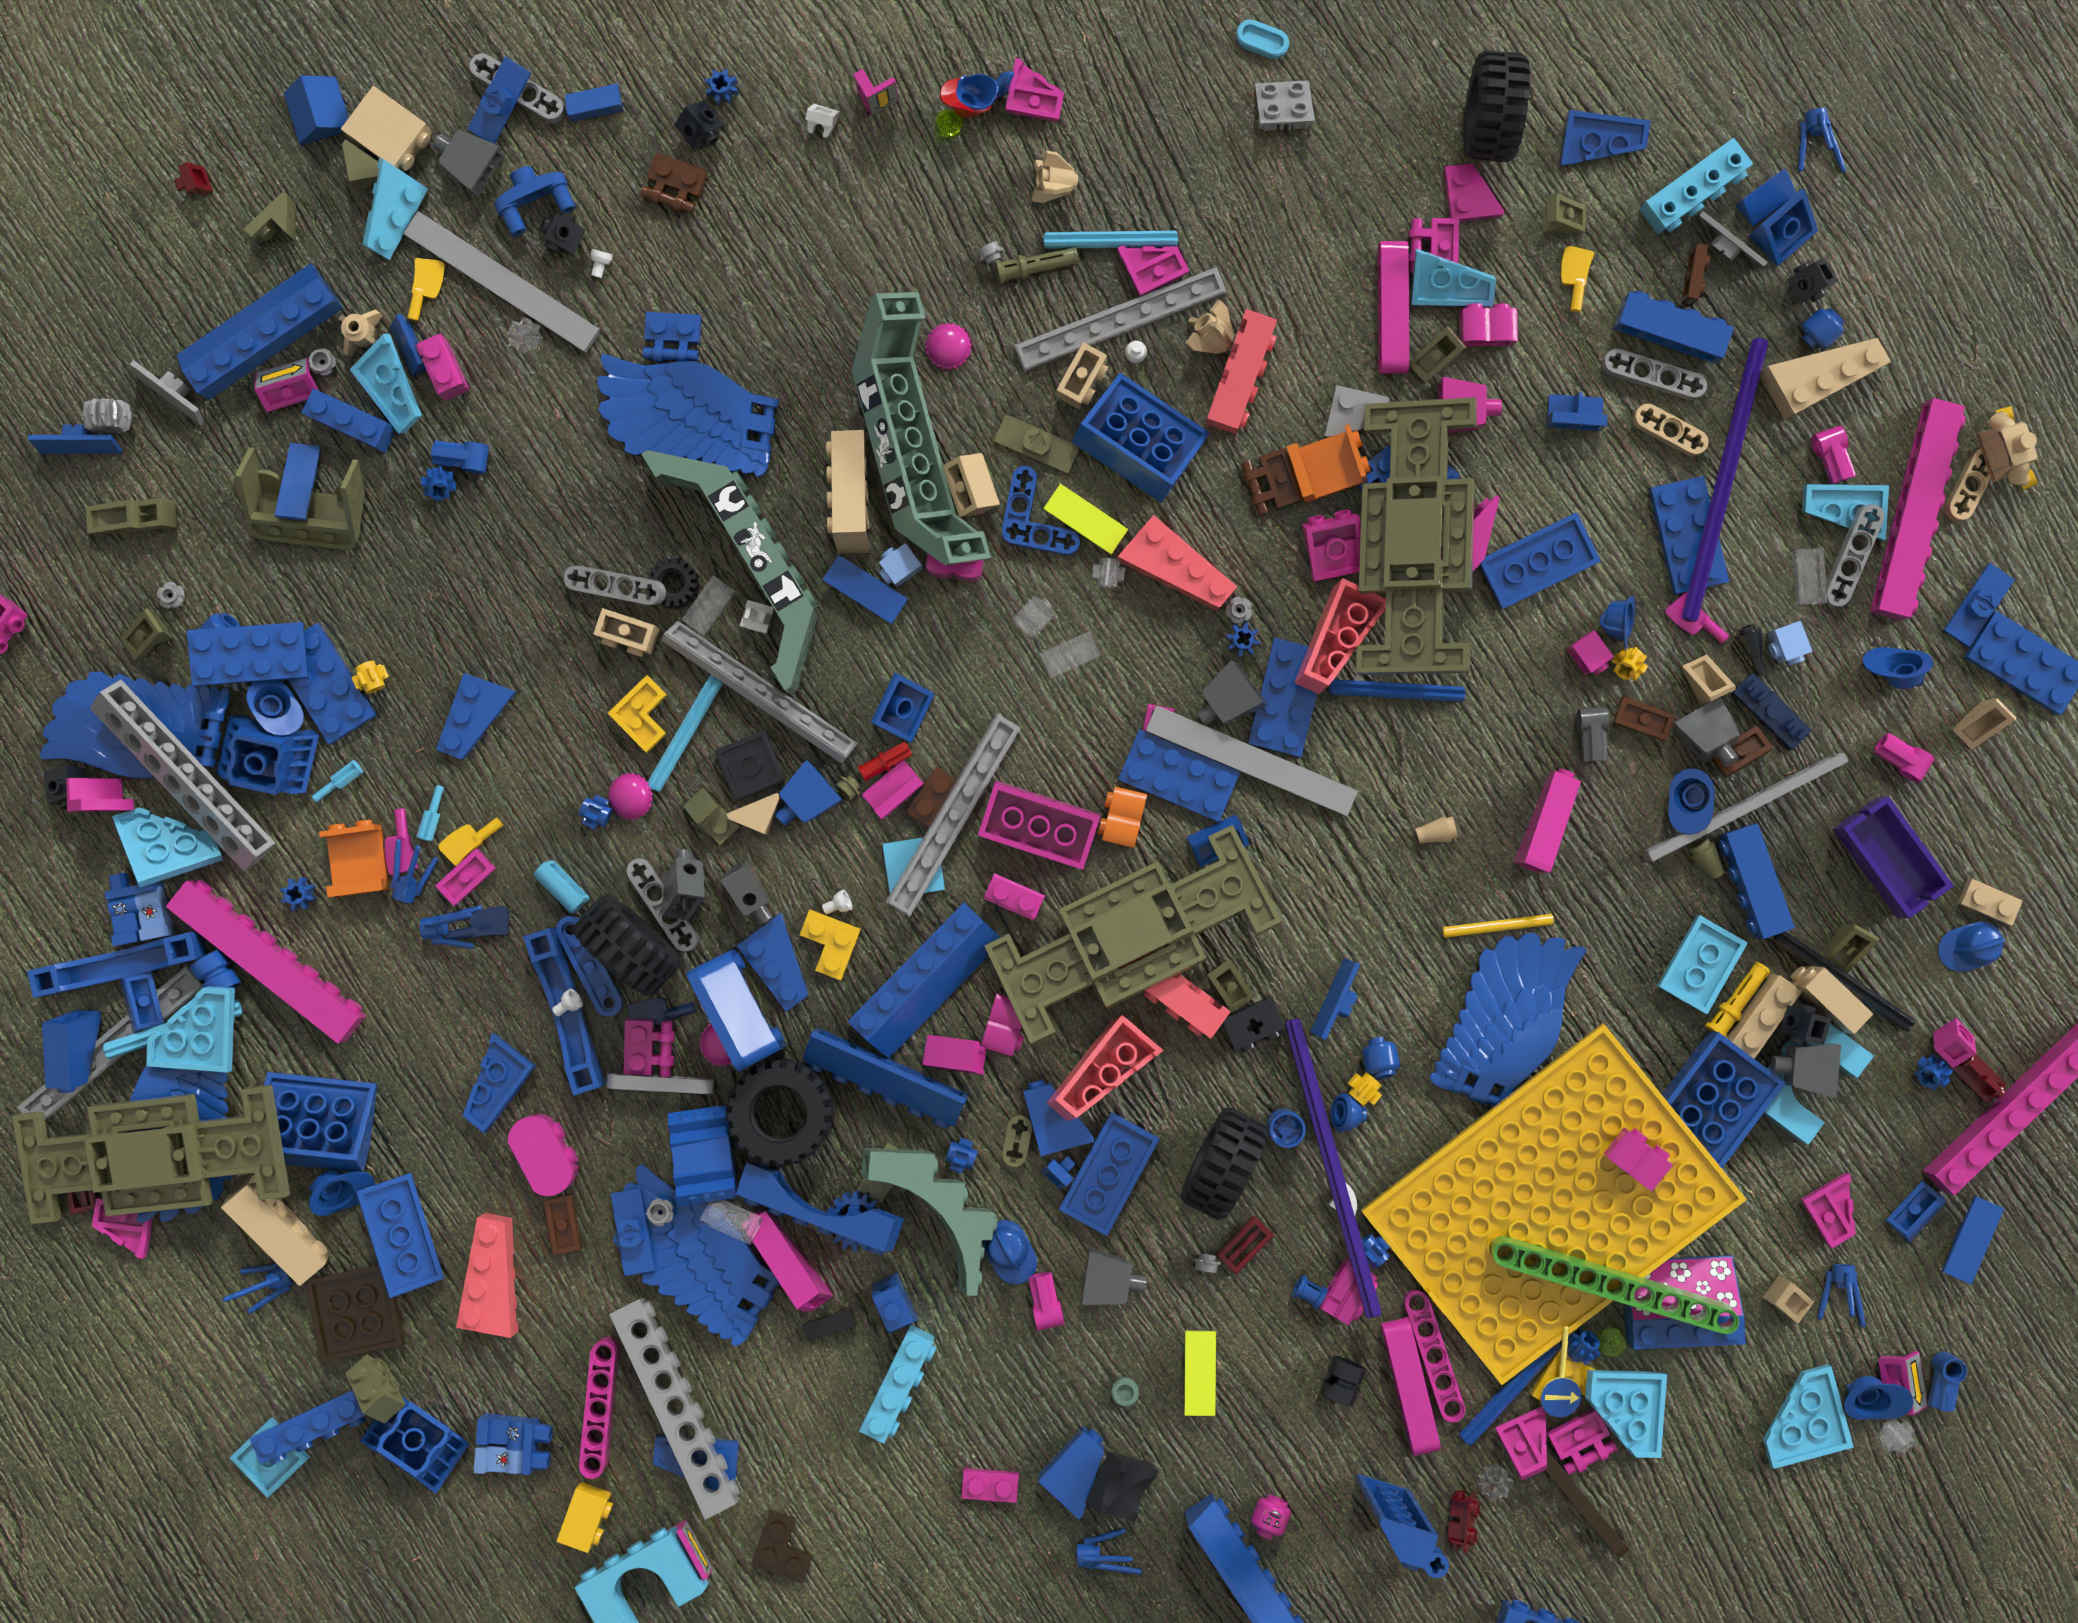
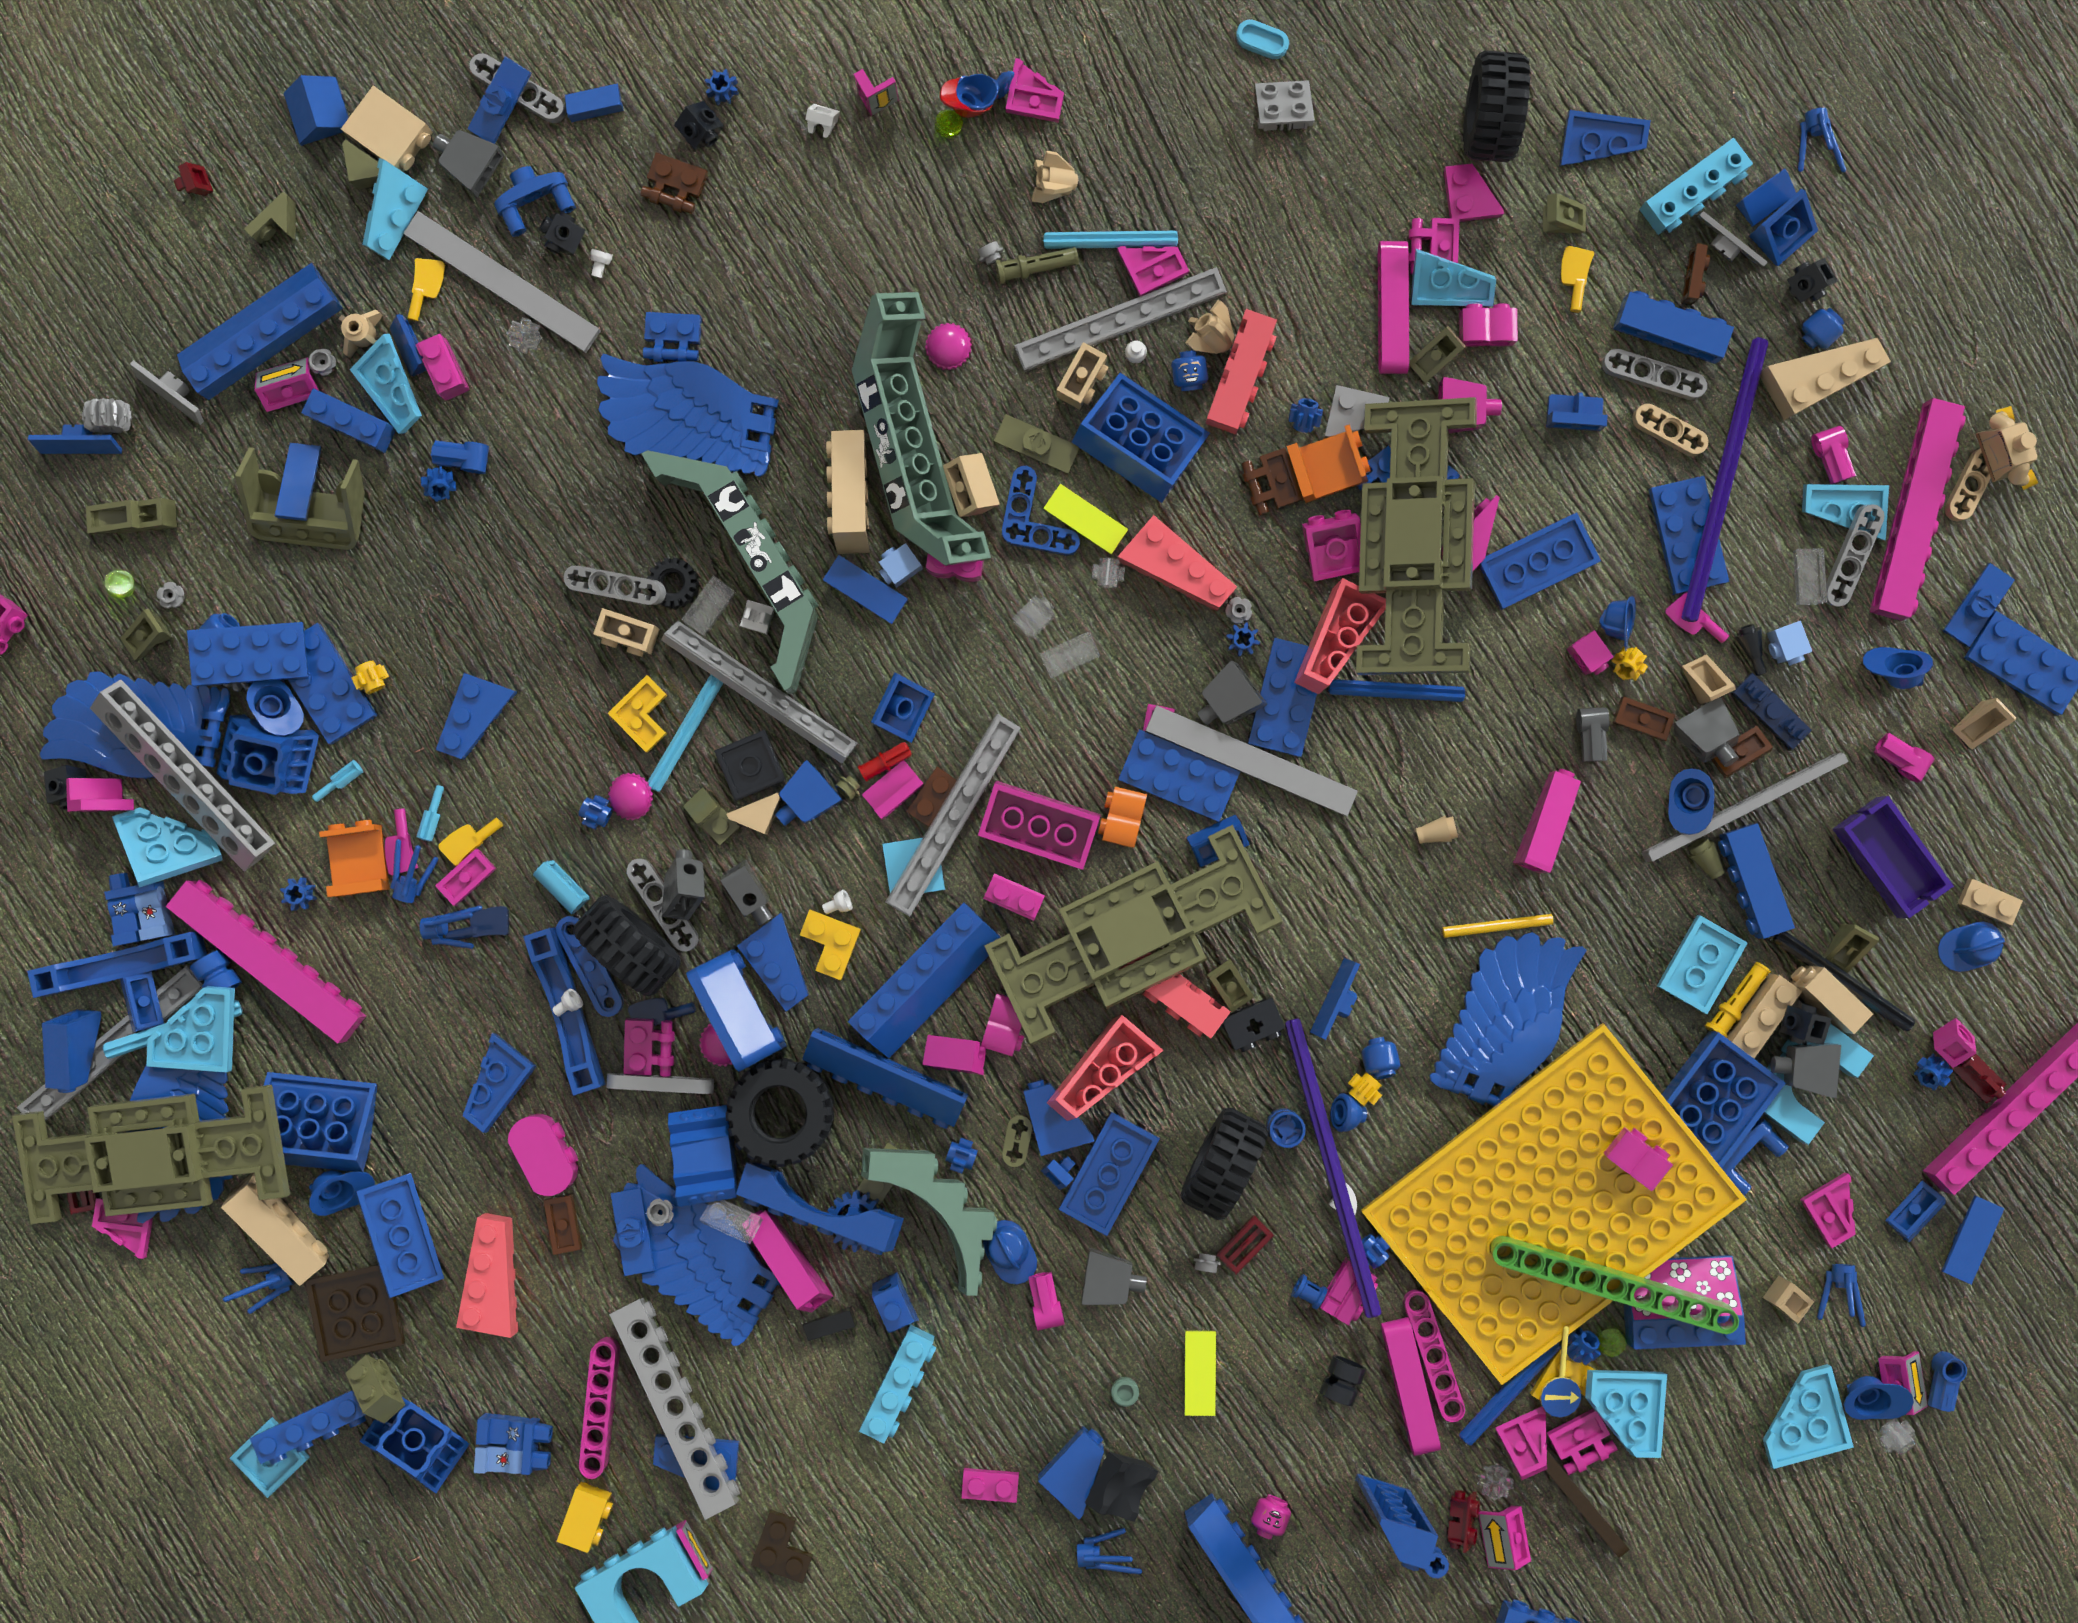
(119, 584): none -> clear neon green tile
(1189, 371): none -> blue head
(1305, 415): none -> blue gear
(1505, 1538): none -> panel
(1761, 1132): none -> blue connector

